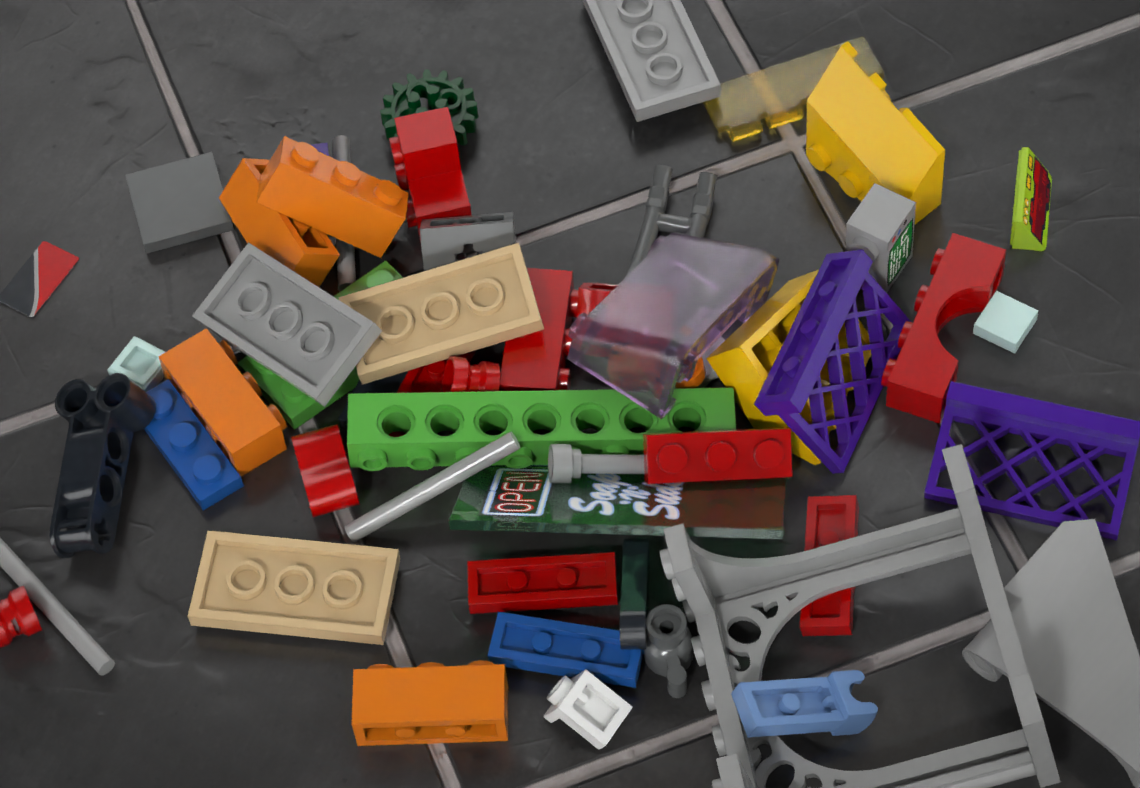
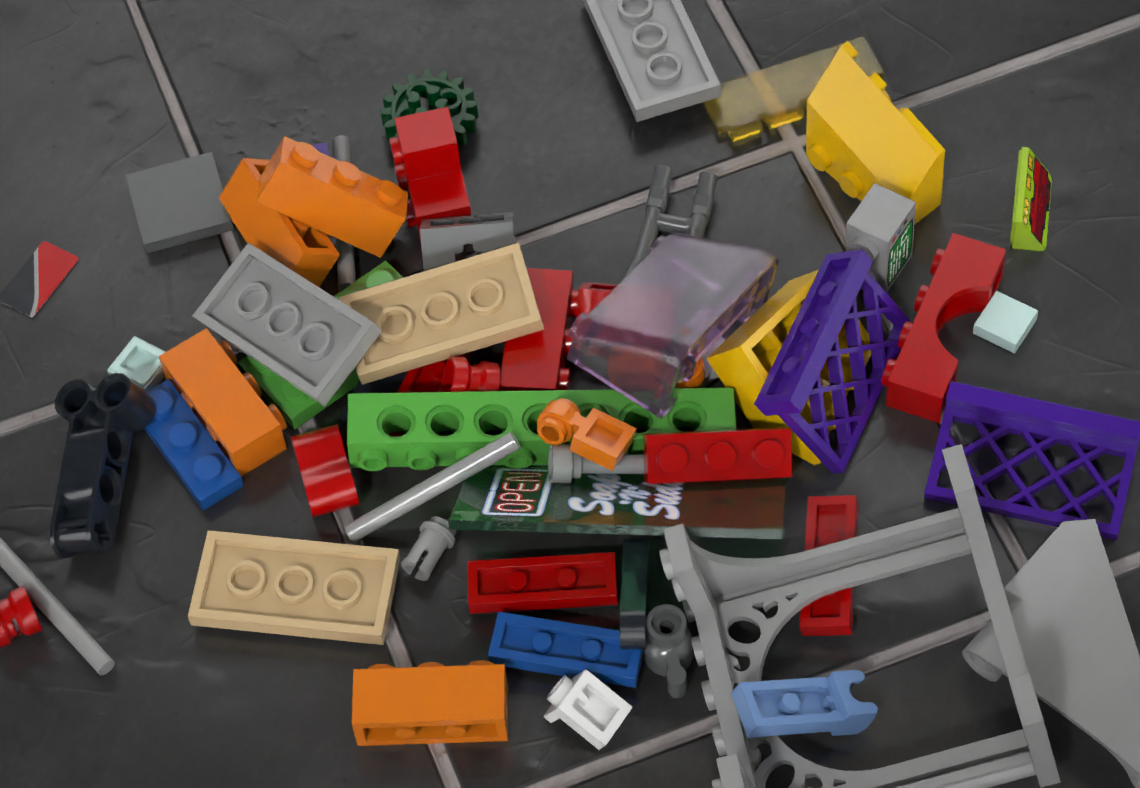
(429, 547): none -> light grey pin
(594, 437): none -> orange plate

